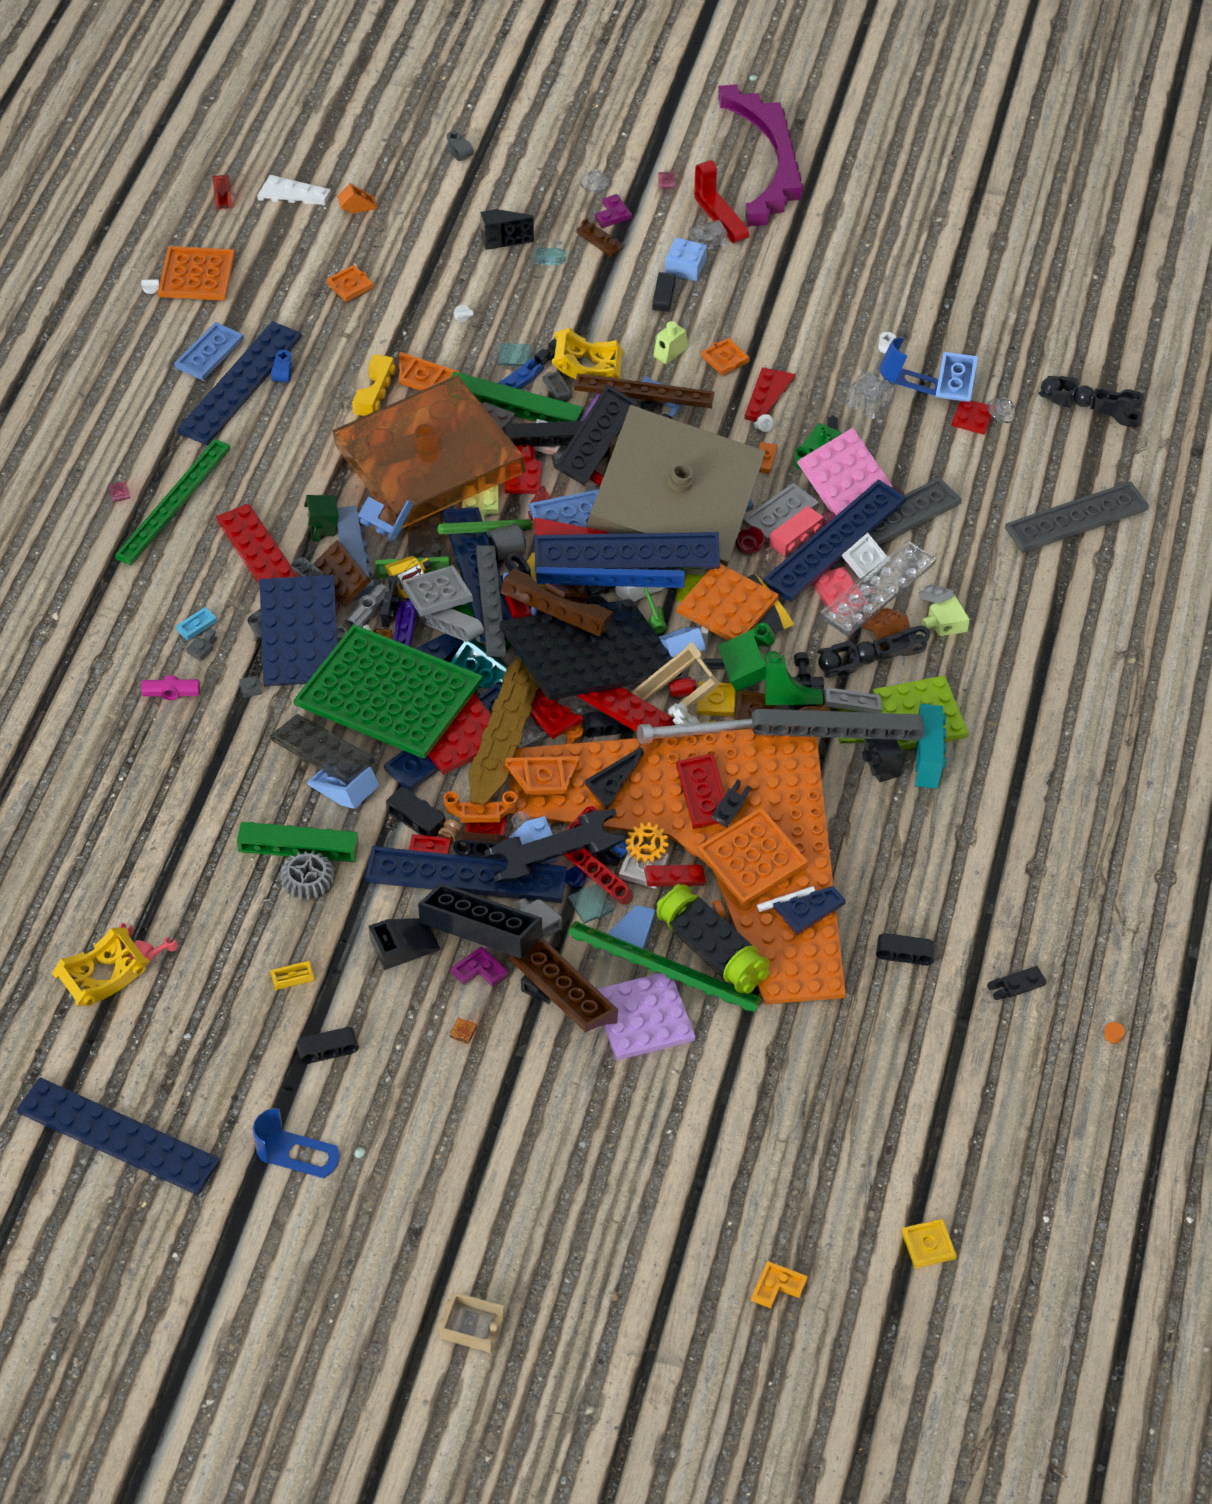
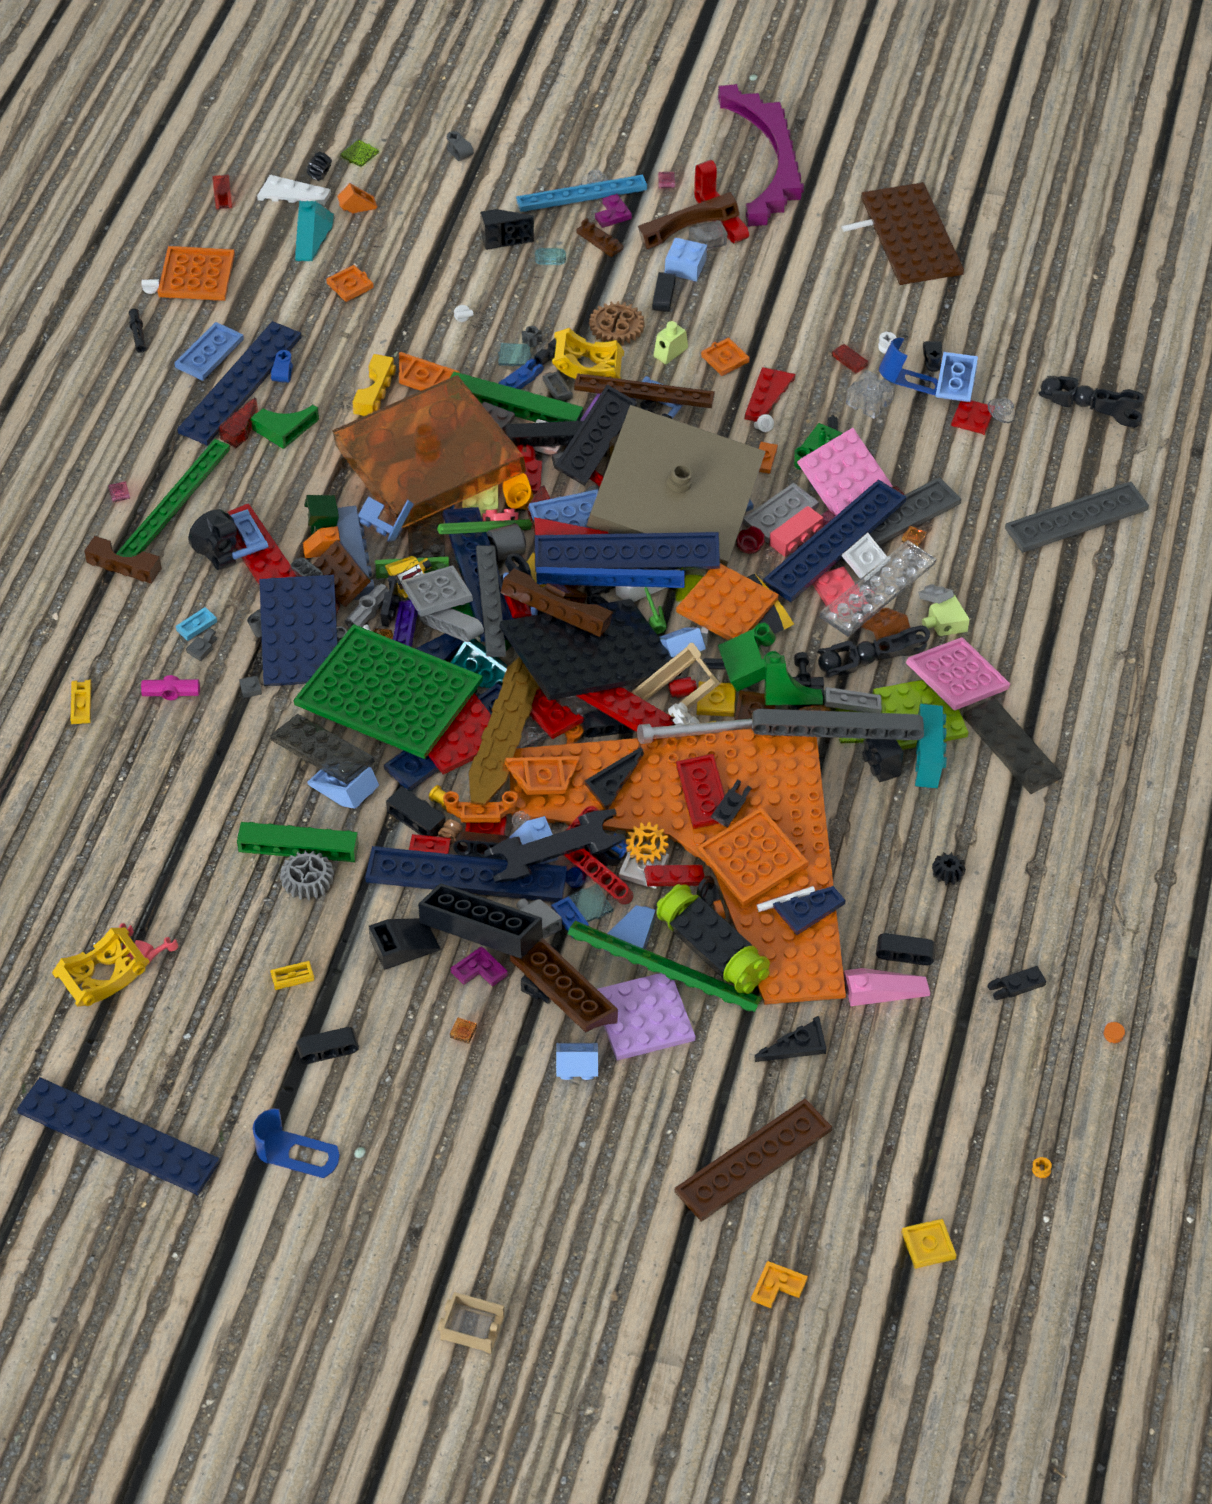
(81, 702): none -> yellow plate
(139, 342): none -> black pin
(141, 567): none -> reddish brown arch
(214, 537): none -> black piece
(238, 426): none -> clear red slope
(249, 533): none -> medium blue plate
(284, 428): none -> green arch
(312, 228): none -> teal wedge
(319, 166): none -> black gear
(320, 541): none -> orange slope
(359, 153): none -> clear neon green piece
(437, 794): none -> yellow bush
(494, 516): none -> coral plate
(518, 492): none -> light orange piece
(532, 336): none -> dark grey gear
(568, 912): none -> blue plate
(577, 1060): none -> light blue slope
(581, 193): none -> dark azure plate
(627, 327): none -> medium nougat gear
(708, 890): none -> black piece
(714, 209): none -> reddish brown arch
(753, 1159): none -> reddish brown plate
(802, 1042): none -> black wing
(850, 358): none -> clear red tile
(857, 225): none -> white bar
(878, 986): none -> bright pink wedge
(912, 233): none -> reddish brown plate
(914, 535): none -> clear orange plate
(933, 353): none -> black piece
(948, 868): none -> black gear
(958, 673): none -> bright pink plate
(1012, 745): none -> clear smoke plate
(1047, 1167): none -> light orange bush

